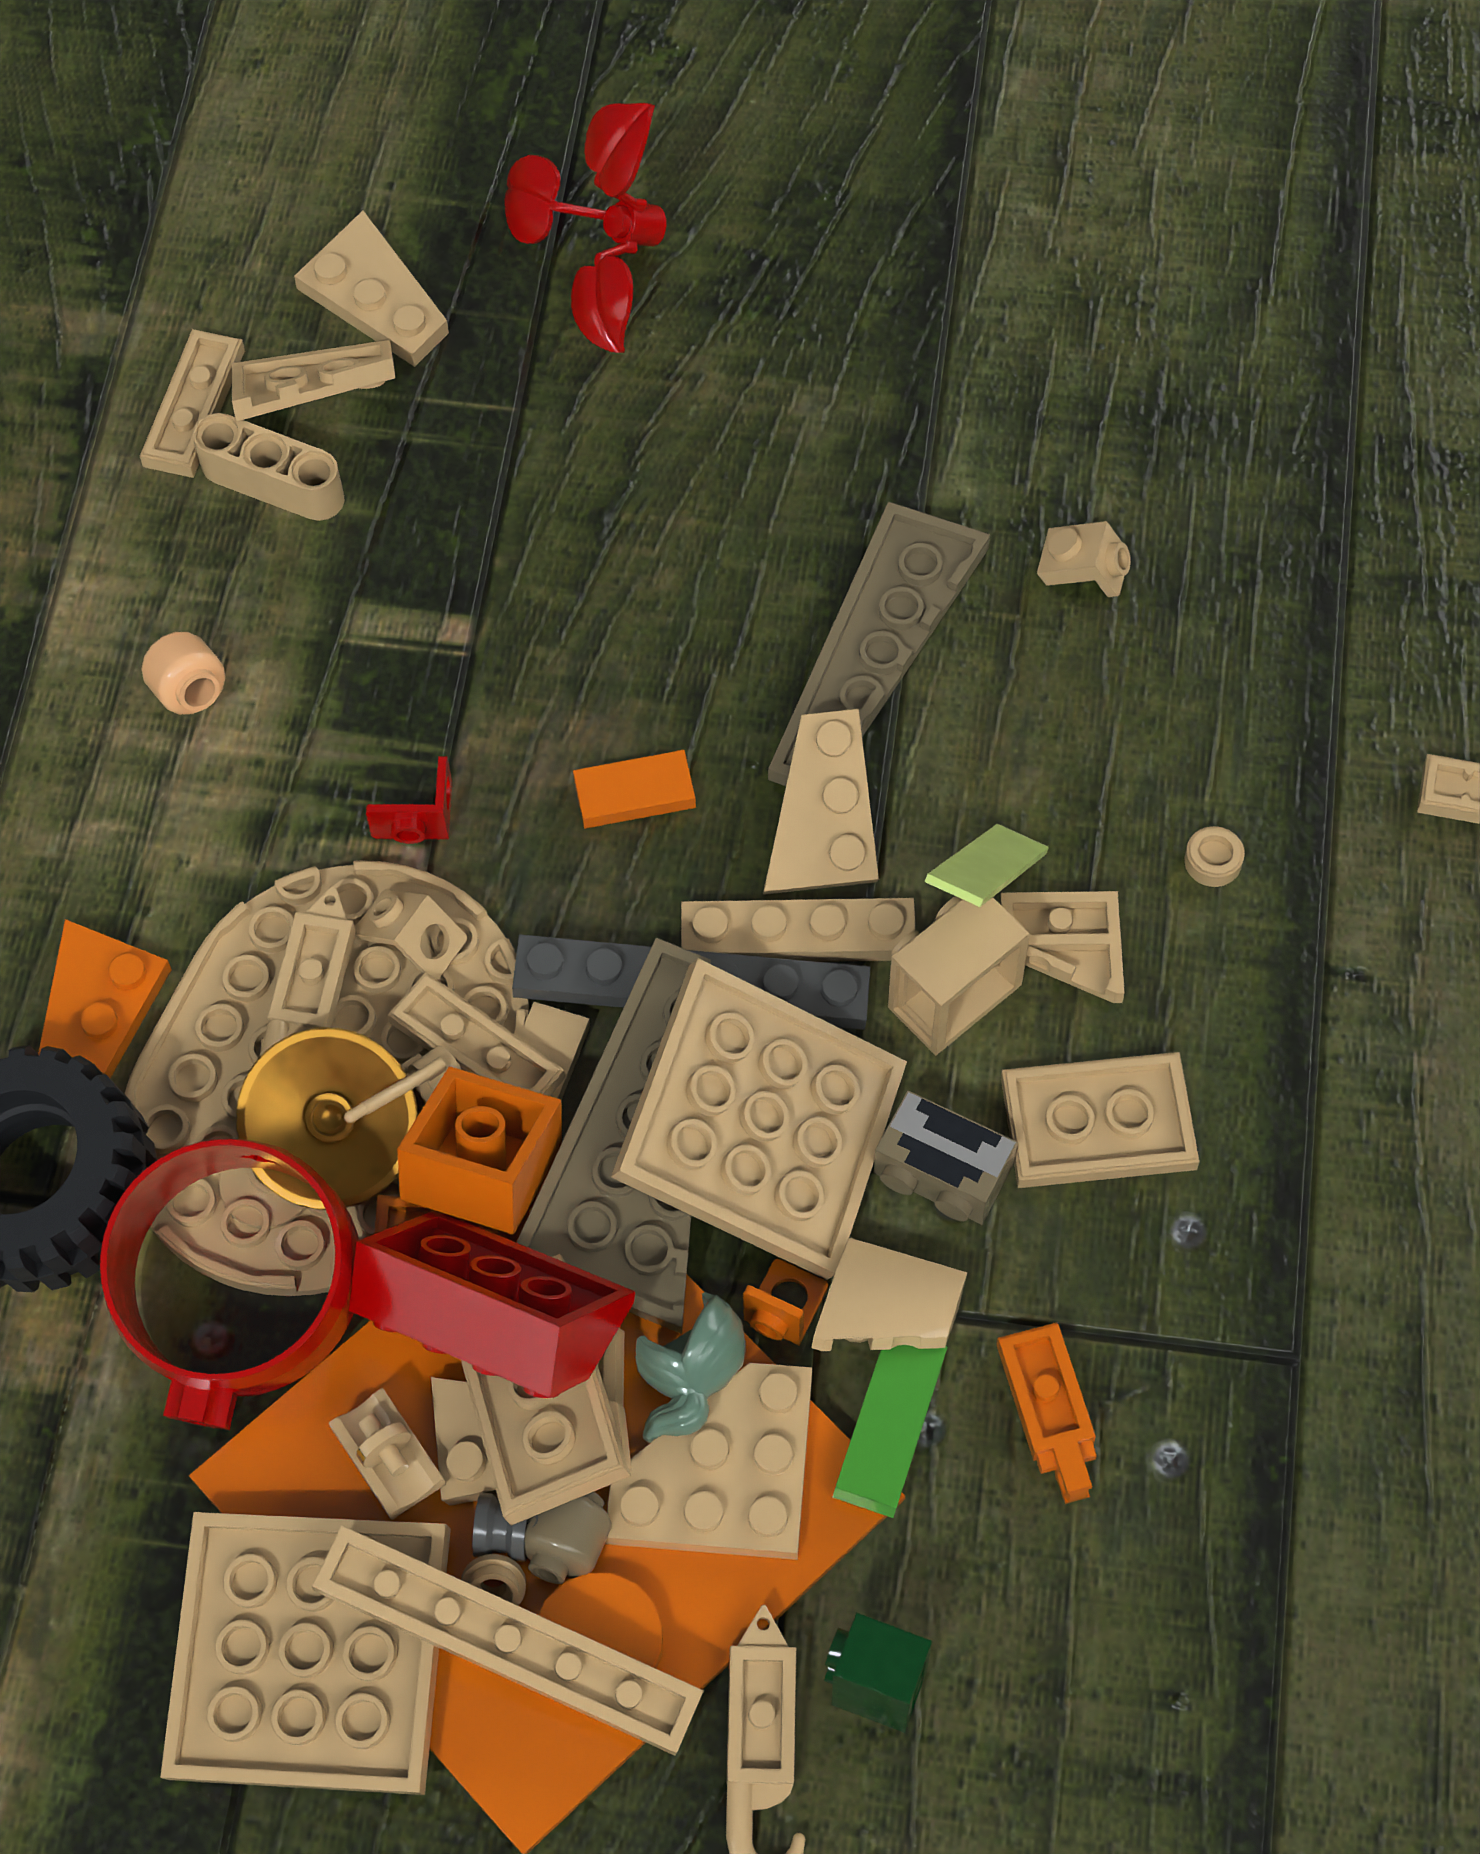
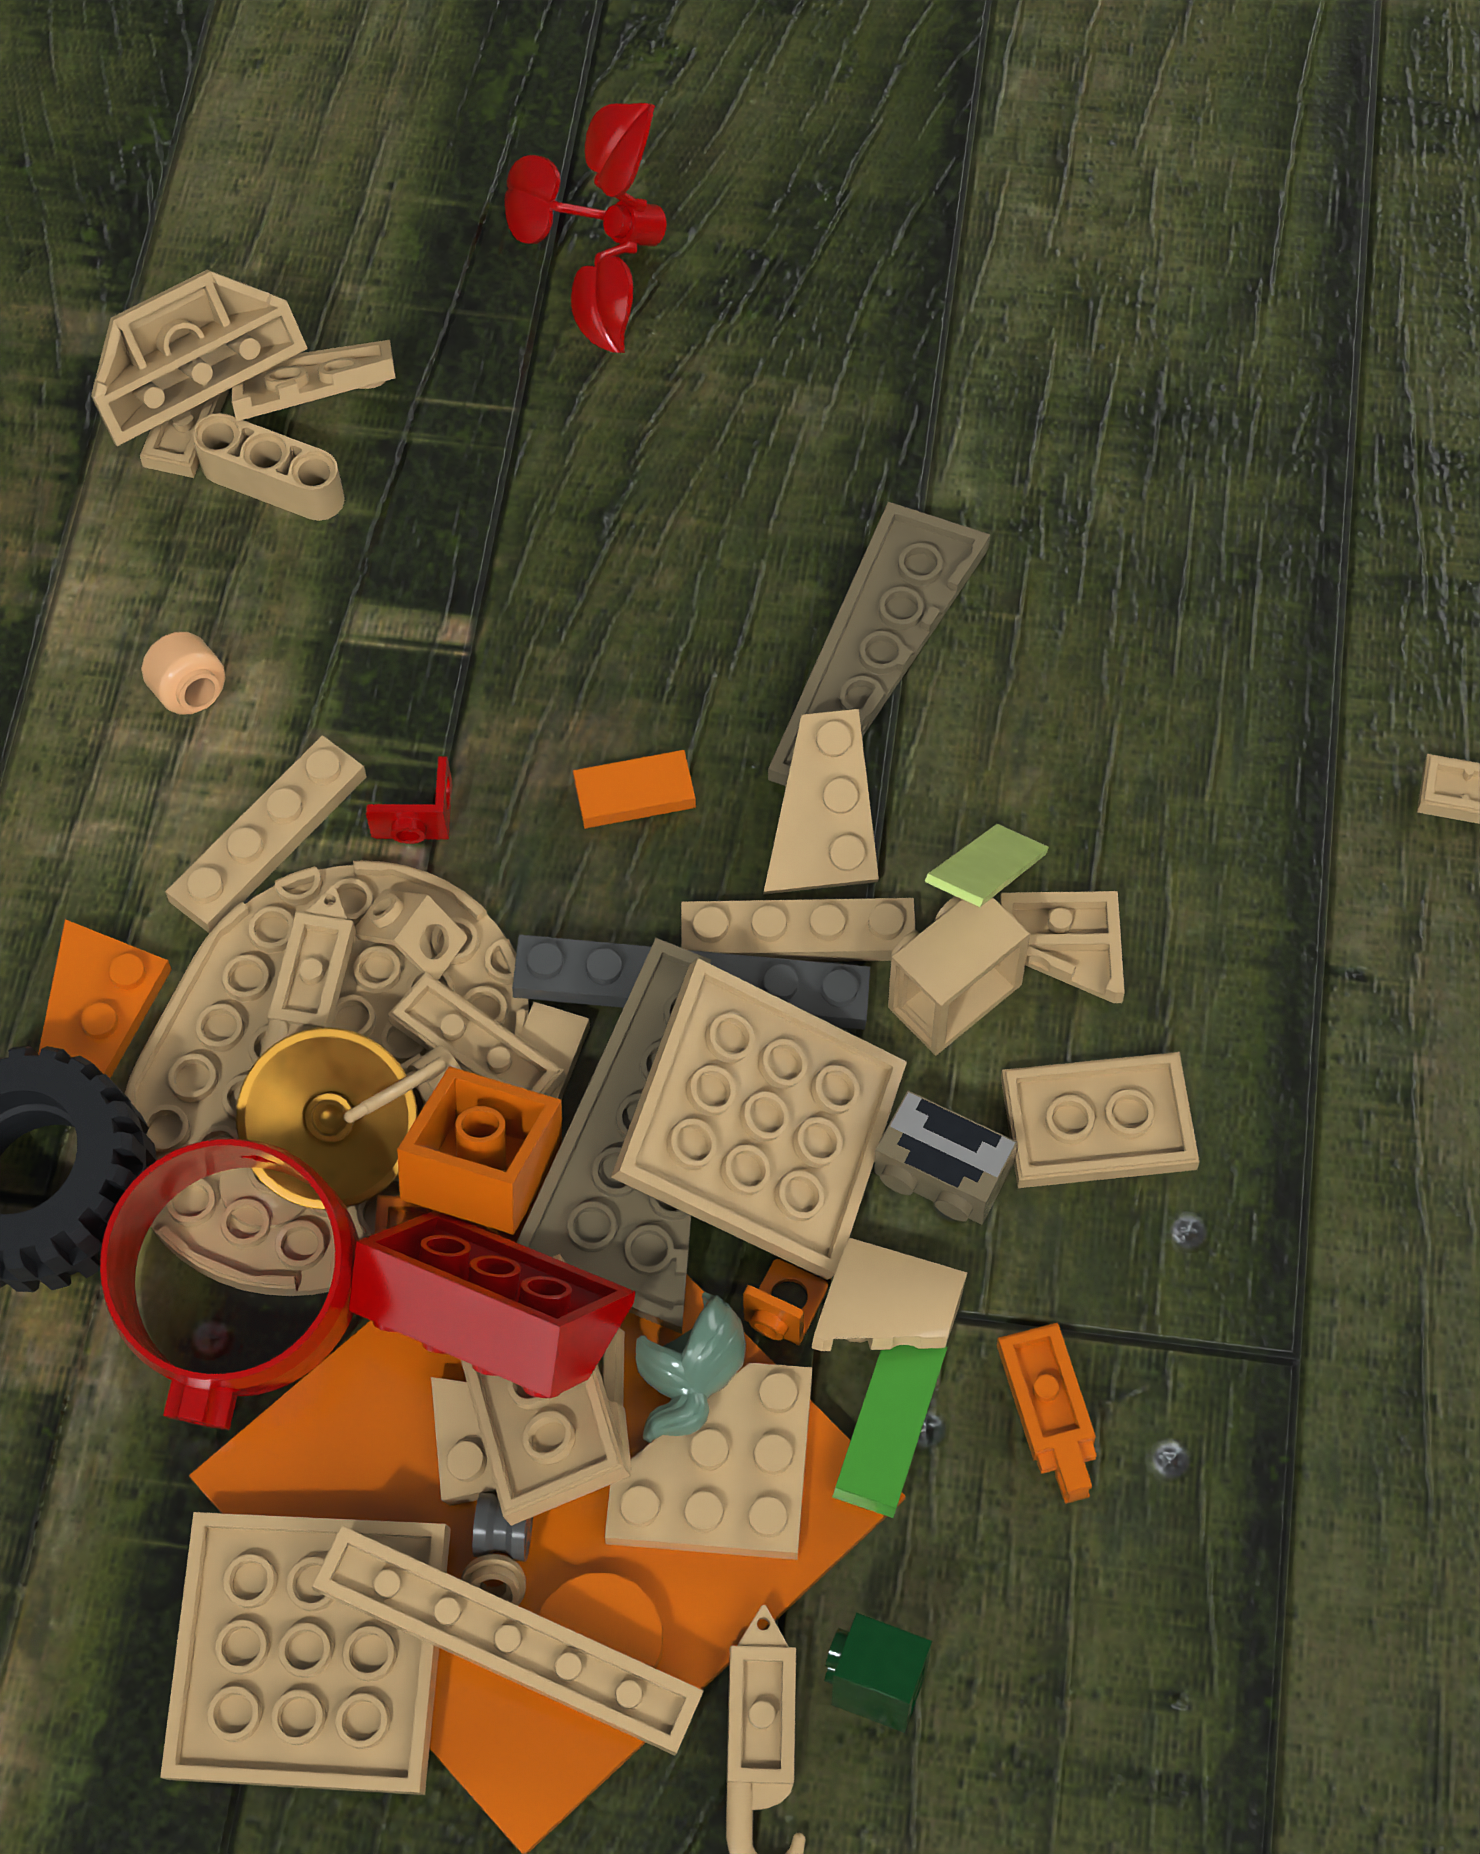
(188, 350): none -> tan wedge
(266, 834): none -> tan plate
(373, 291): tan wing -> none
(387, 1454): tan hips -> none
(567, 1539): dark tan head -> none
(1084, 555): tan bracket -> none
(1214, 856): tan tile -> none

